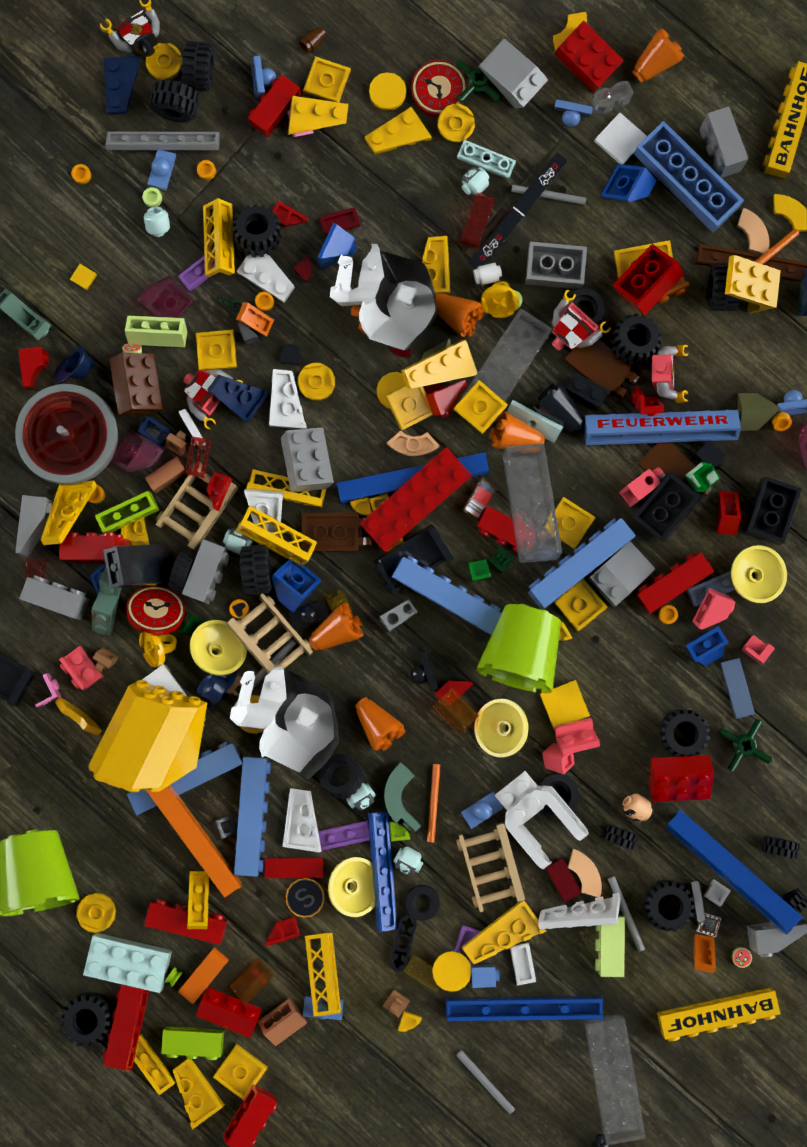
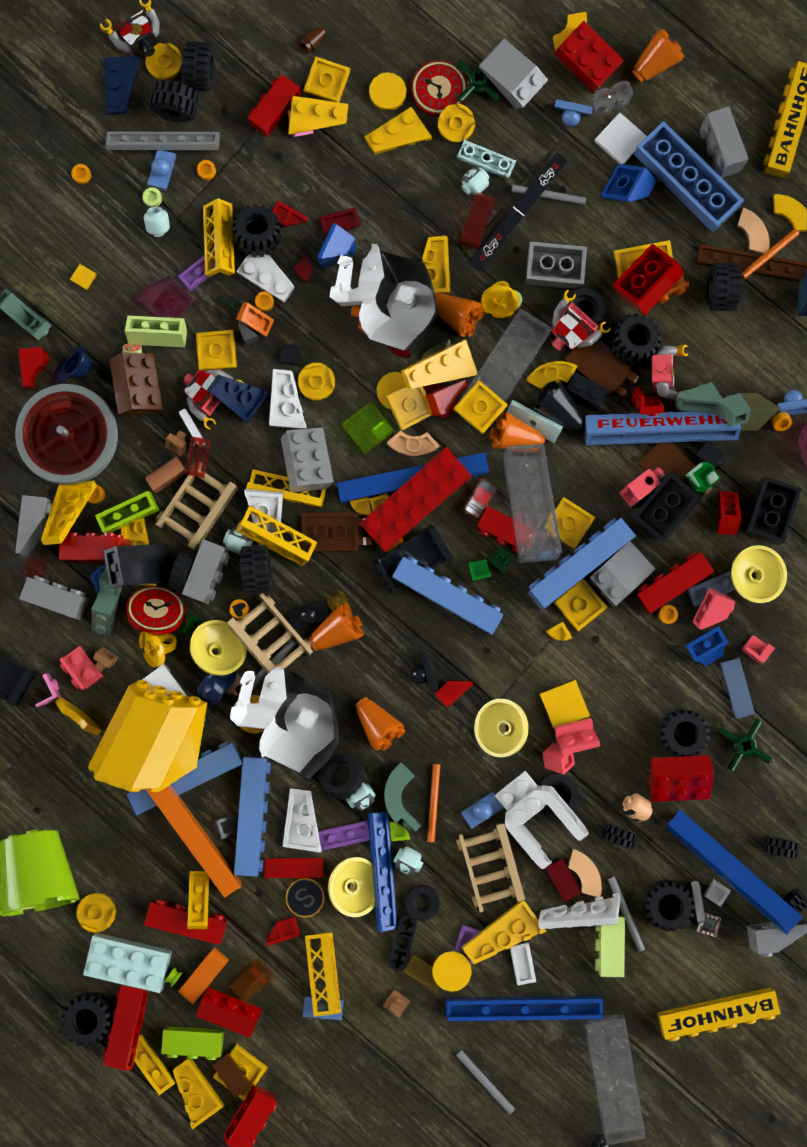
(136, 452): clear pink slope -> none
(154, 431): dark blue window -> none
(218, 488): red tile -> none
(231, 1075): none -> reddish brown tile
(261, 77): medium blue tile -> none
(282, 1022): nougat brick -> none
(294, 584): blue slope -> none
(367, 427): none -> clear neon green tile
(397, 615): light grey leg -> none
(408, 1021): yellow tile -> none
(455, 711): clear orange panel -> none
(484, 975): medium blue brick -> none
(487, 274): white brick -> none
(523, 649): lime cone -> none
(551, 372): none -> yellow tile
(704, 953): orange tile -> none
(708, 400): none -> sand green arch
(741, 957): tile -> none
(752, 283): yellow bracket -> none

